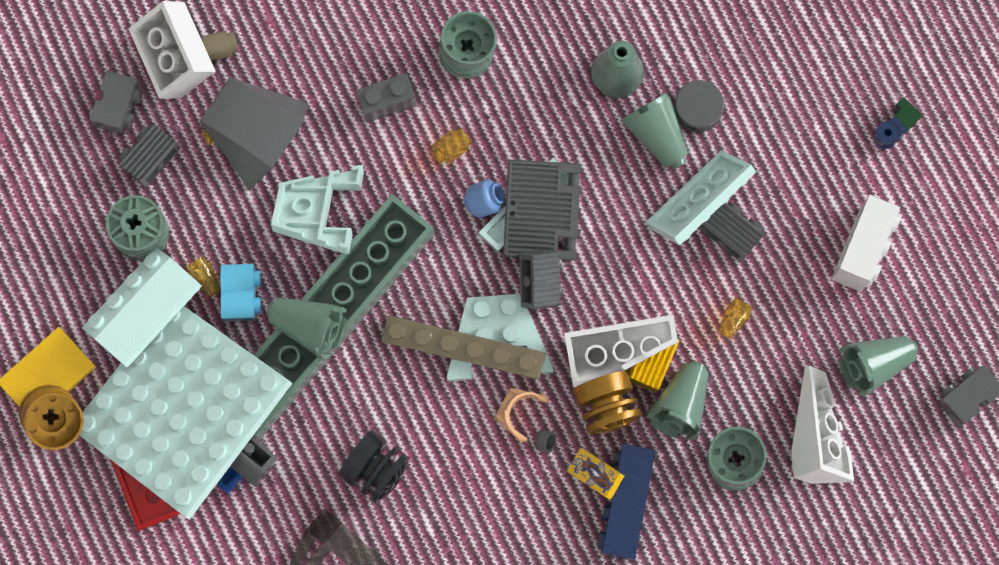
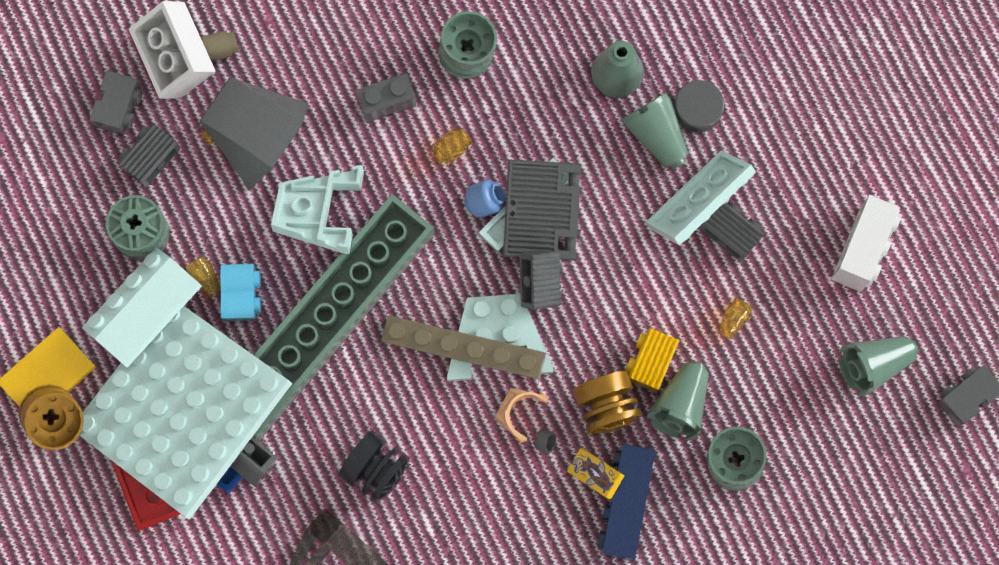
(309, 323): sand green cone -> none
(617, 346): white wedge -> none
(817, 444): white wedge -> none
(892, 131): leg -> none

